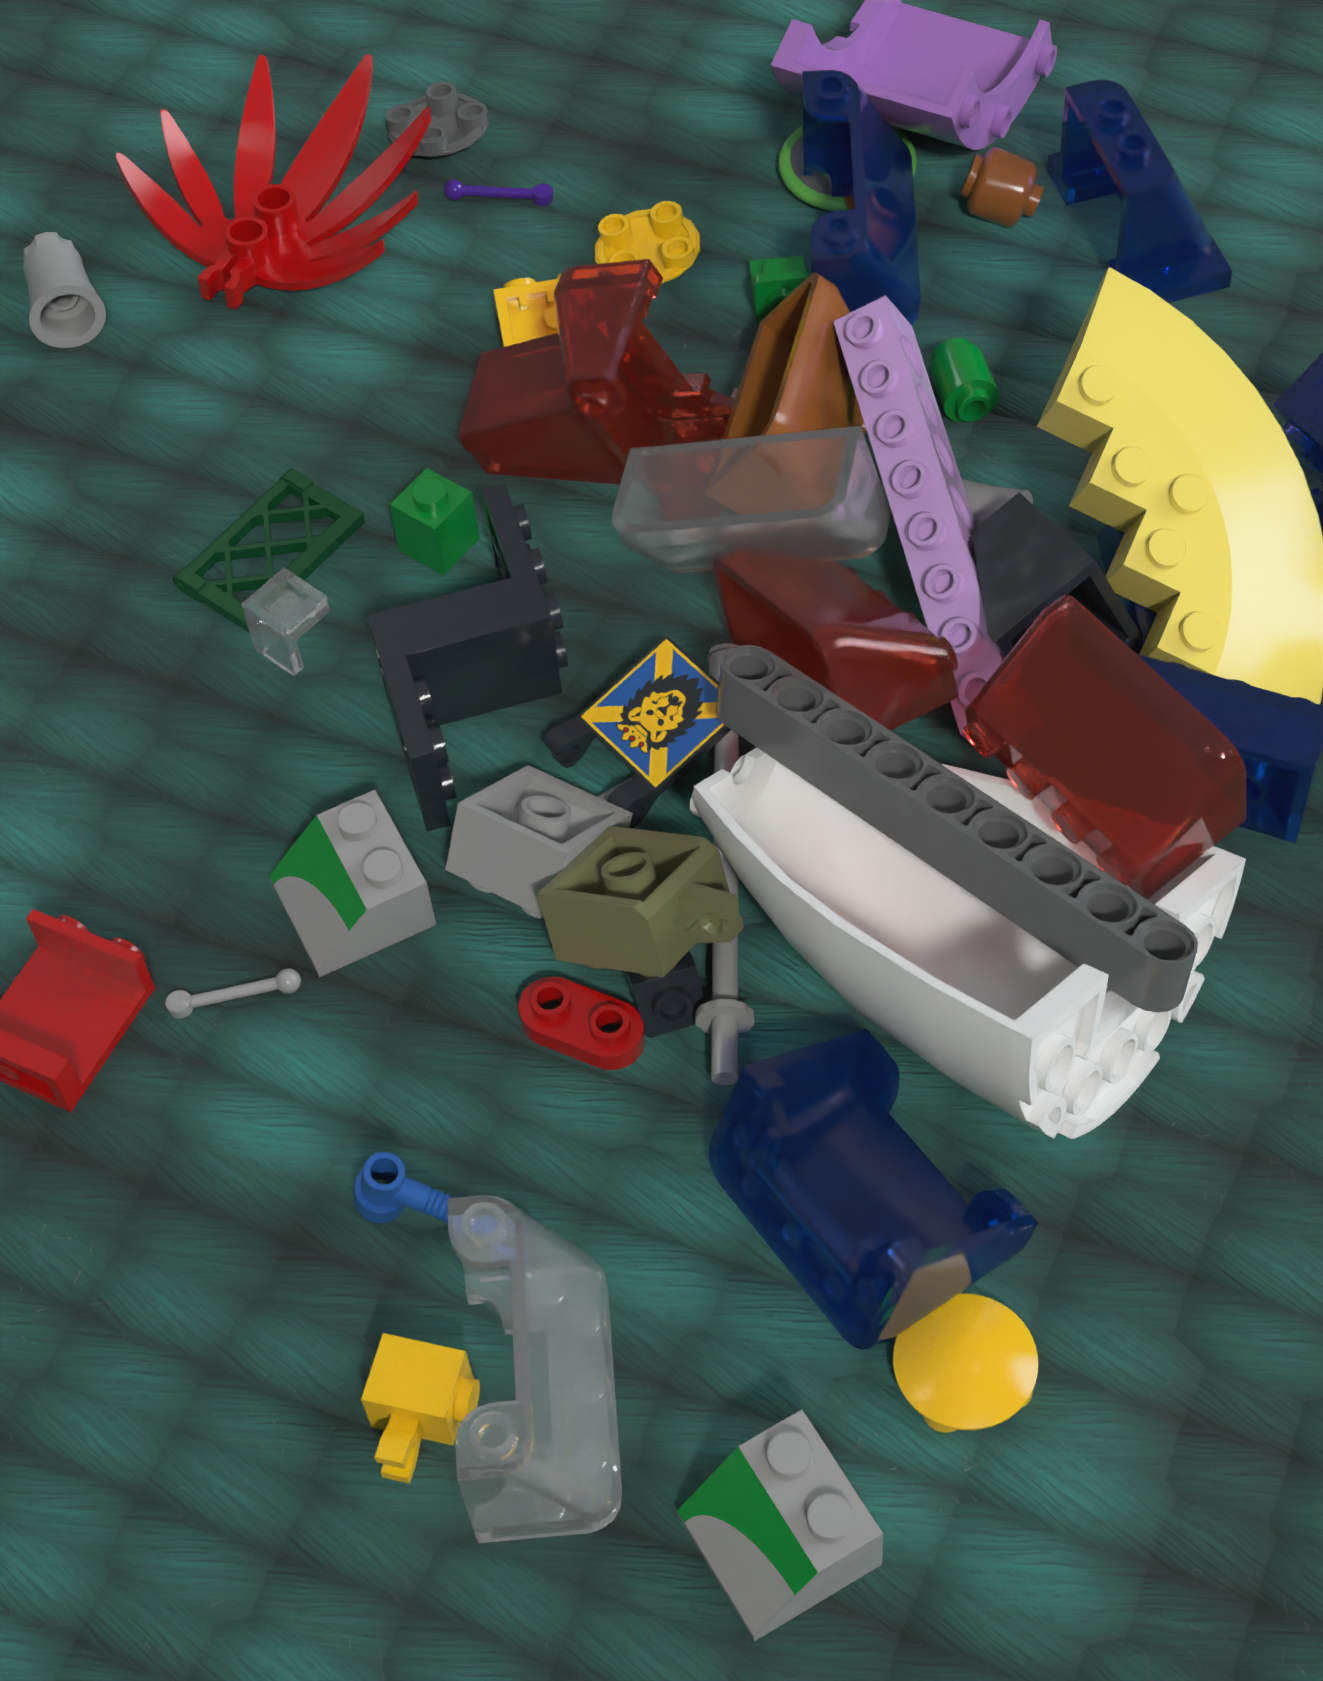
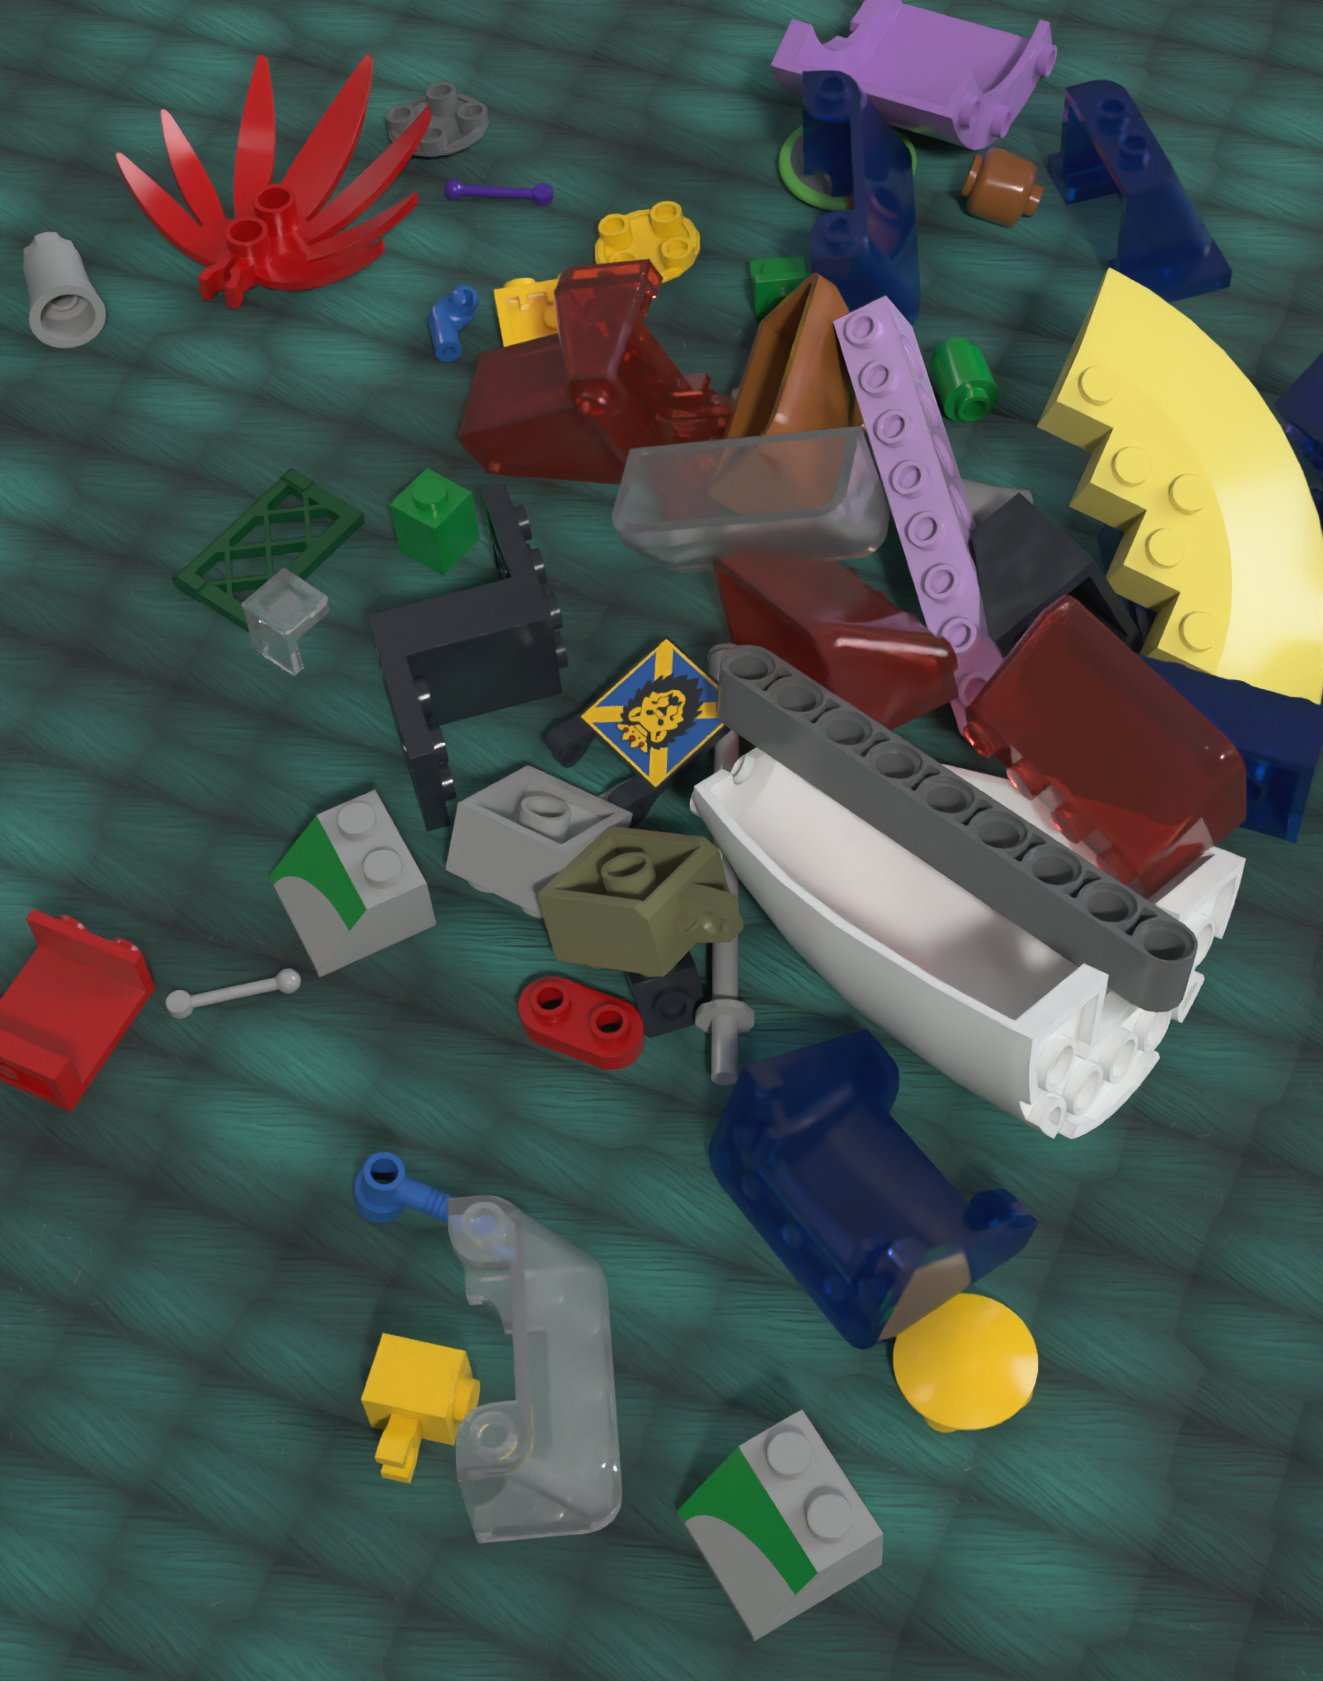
(449, 318): none -> blue arm

